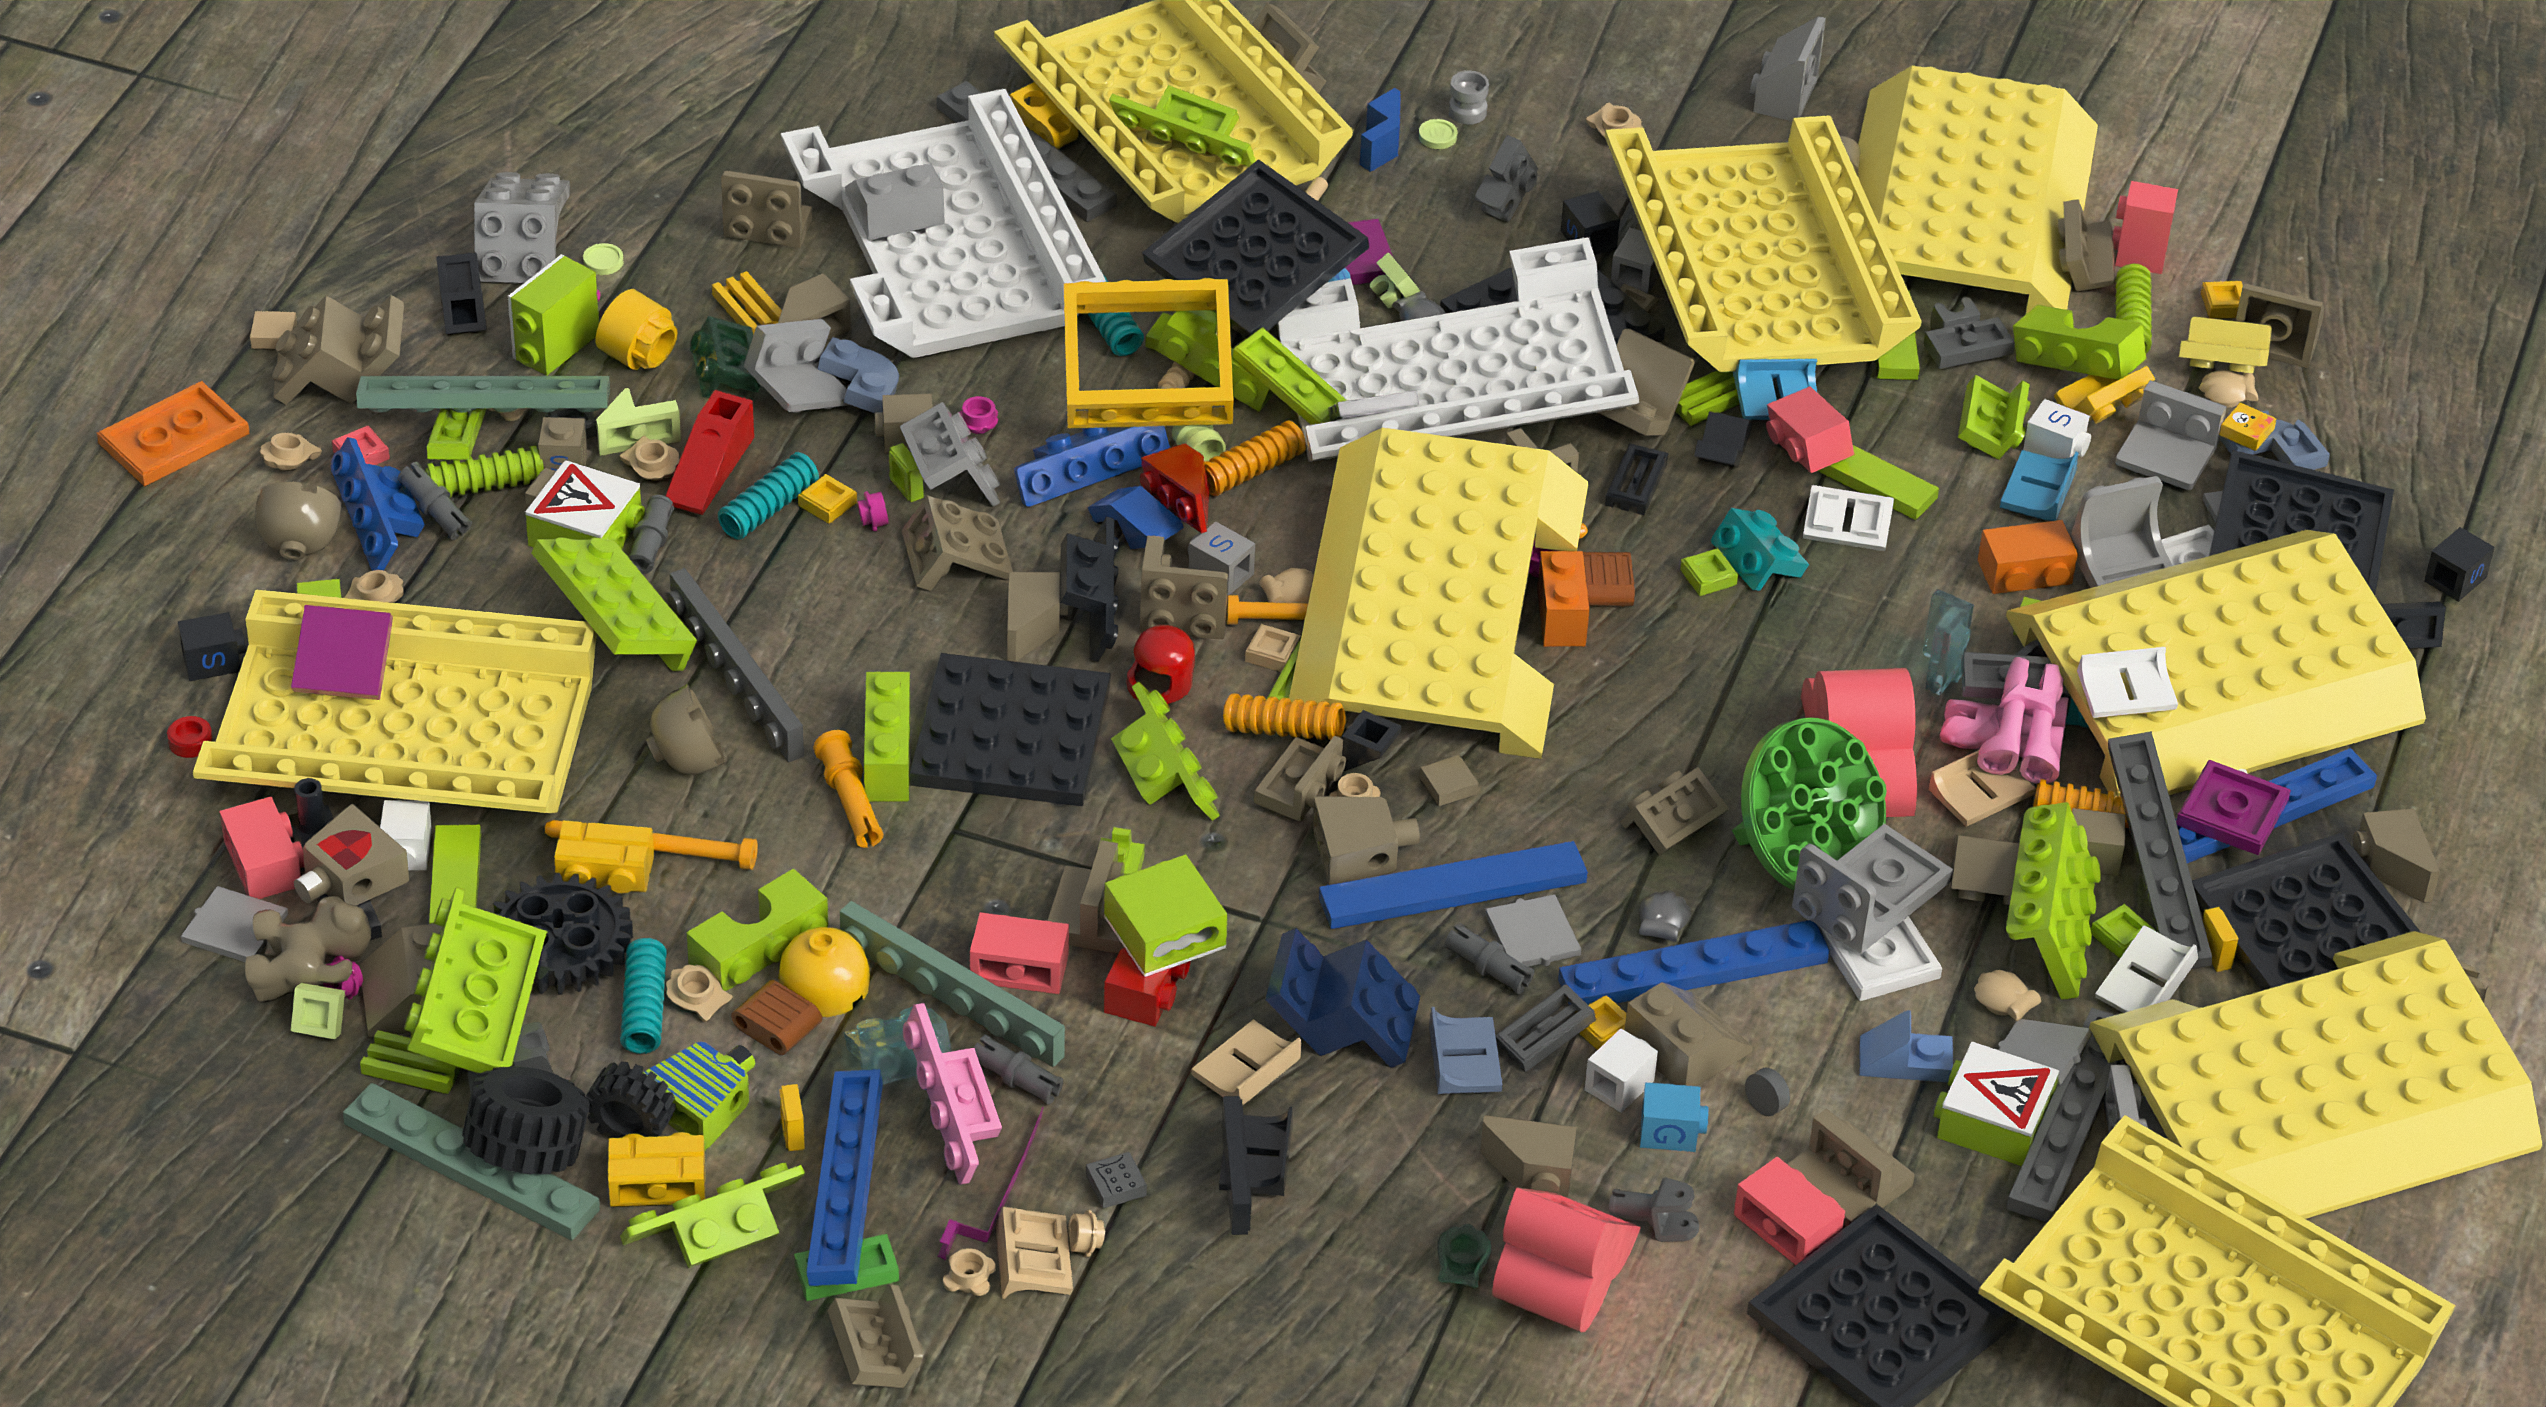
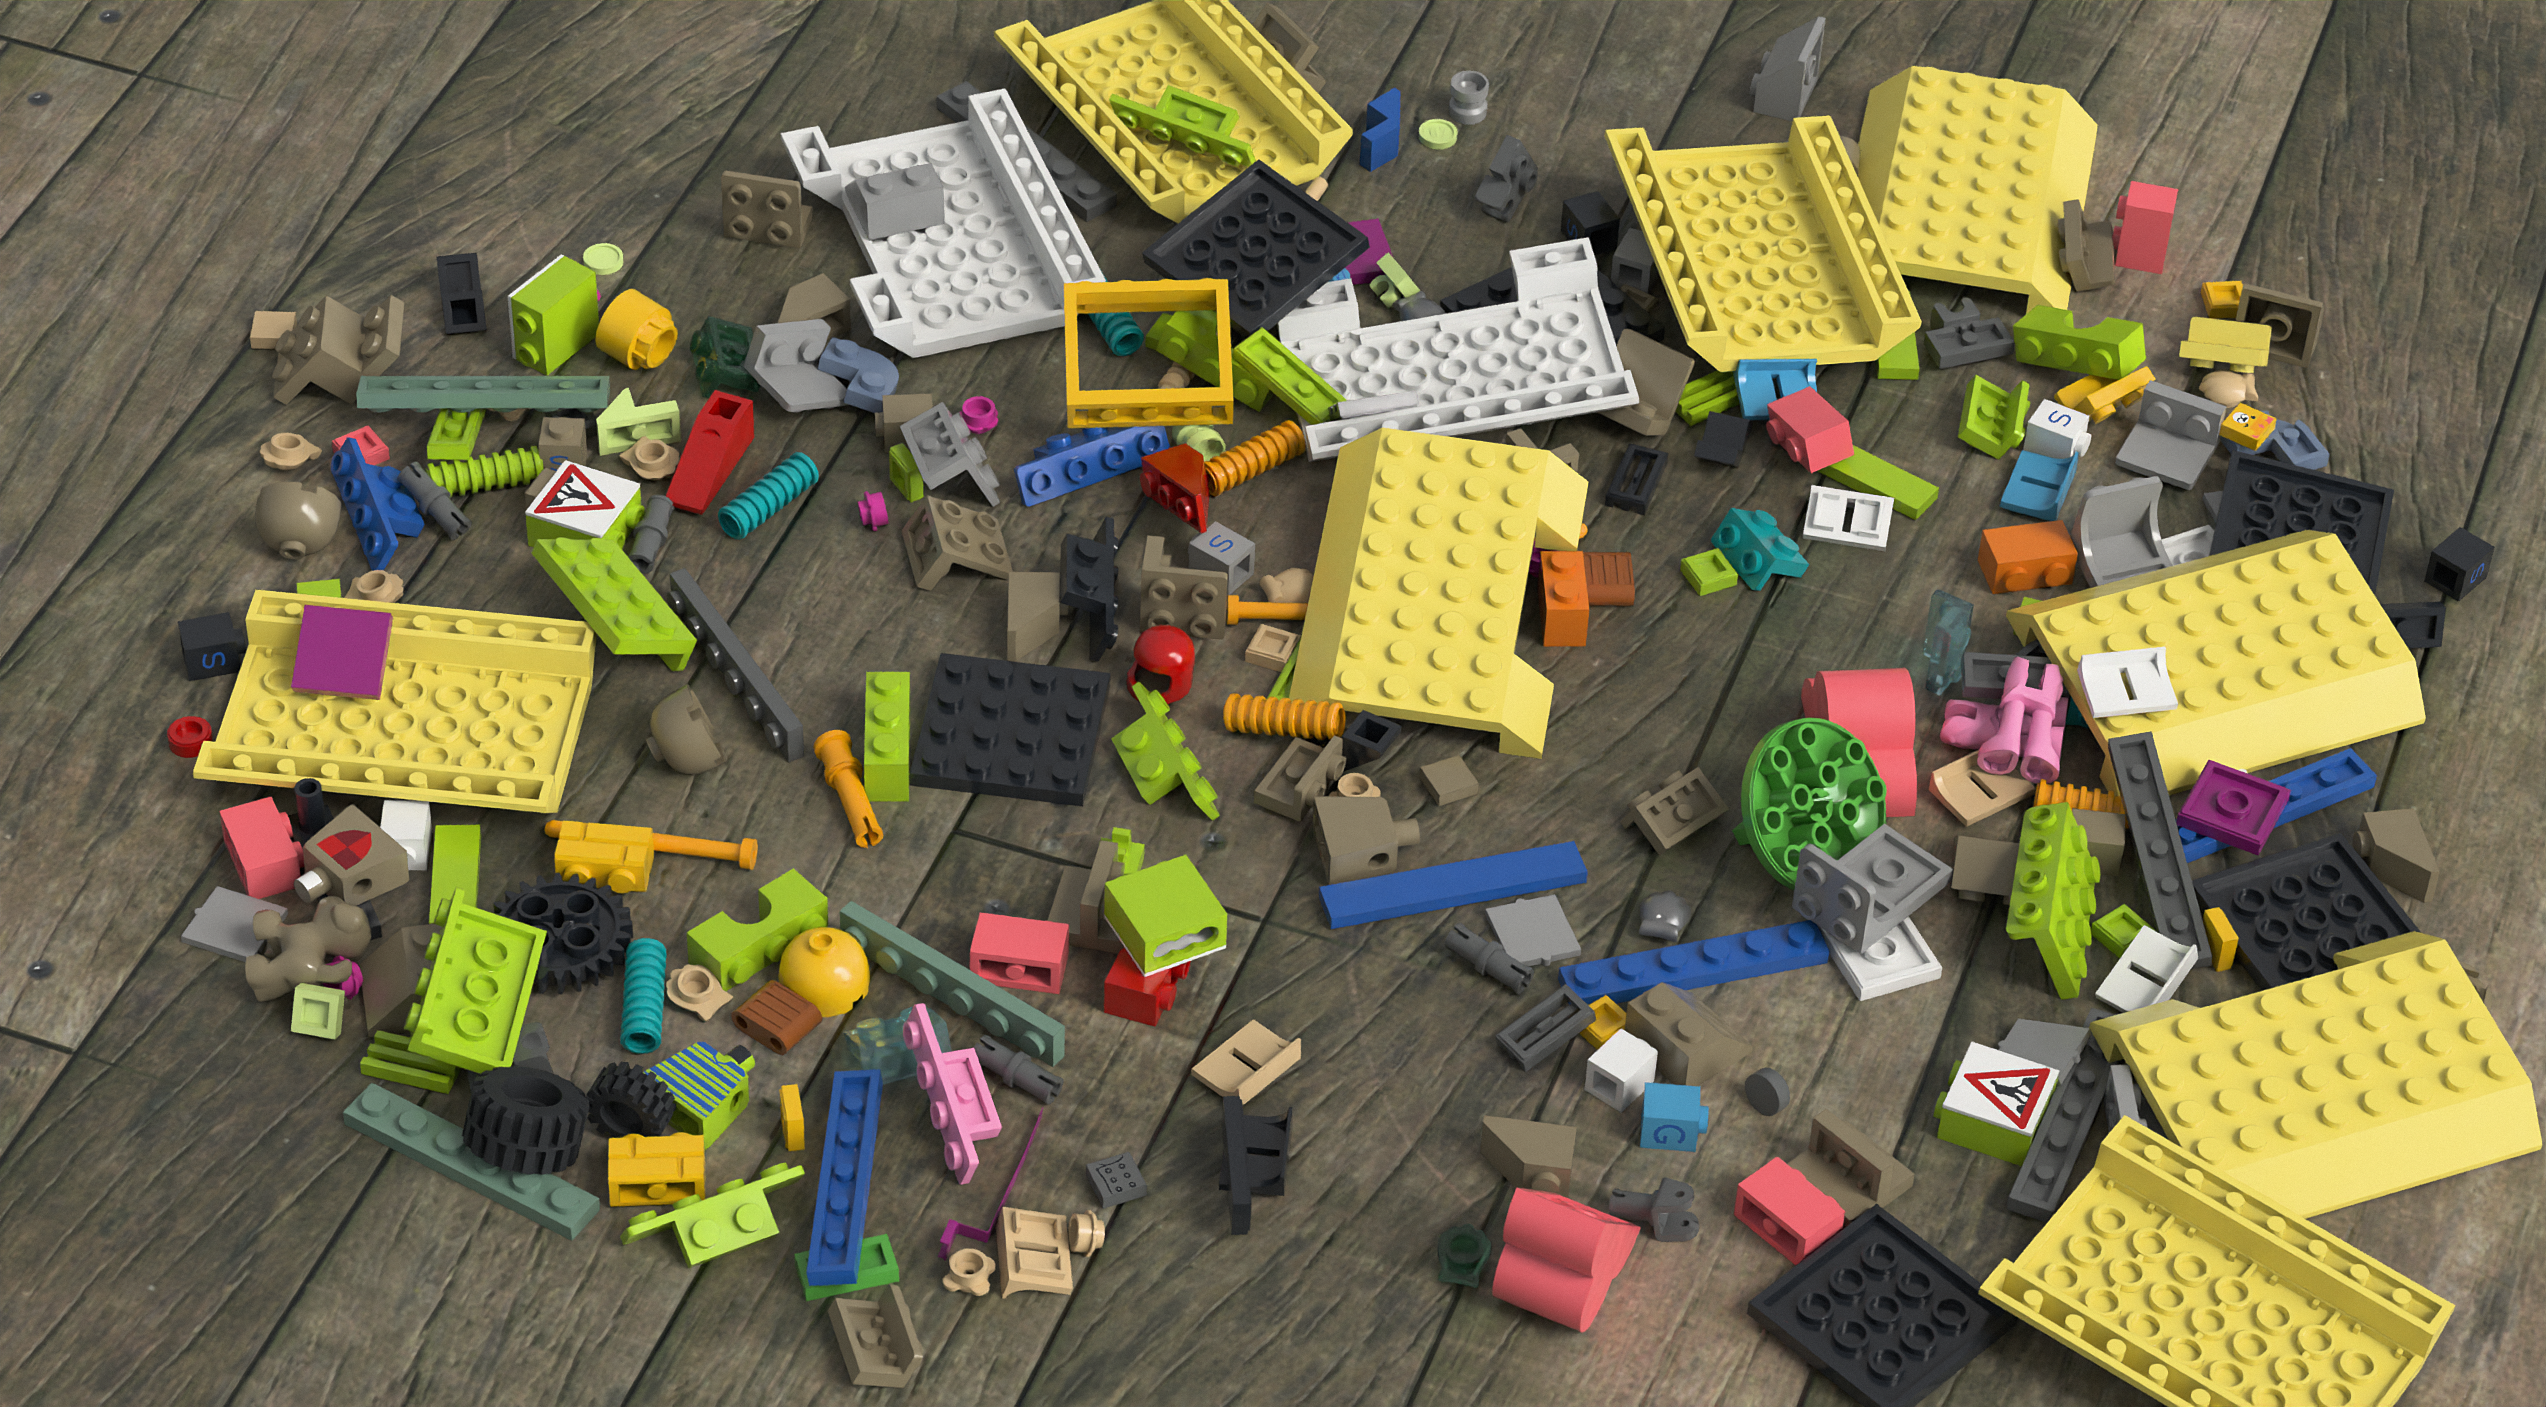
(173, 433): orange tile -> none
(517, 225): light grey bracket -> none
(752, 296): yellow tile -> none
(827, 498): yellow tile -> none
(1044, 116): yellow leg -> none
(1137, 515): blue slope -> none
(1343, 997): dark blue bracket -> none
(1464, 1037): sand blue piece -> none
(1613, 118): tan animal -> none
(1899, 1054): medium blue slope -> none
(2005, 994): tan animal -> none
(2134, 298): lime piece -> none

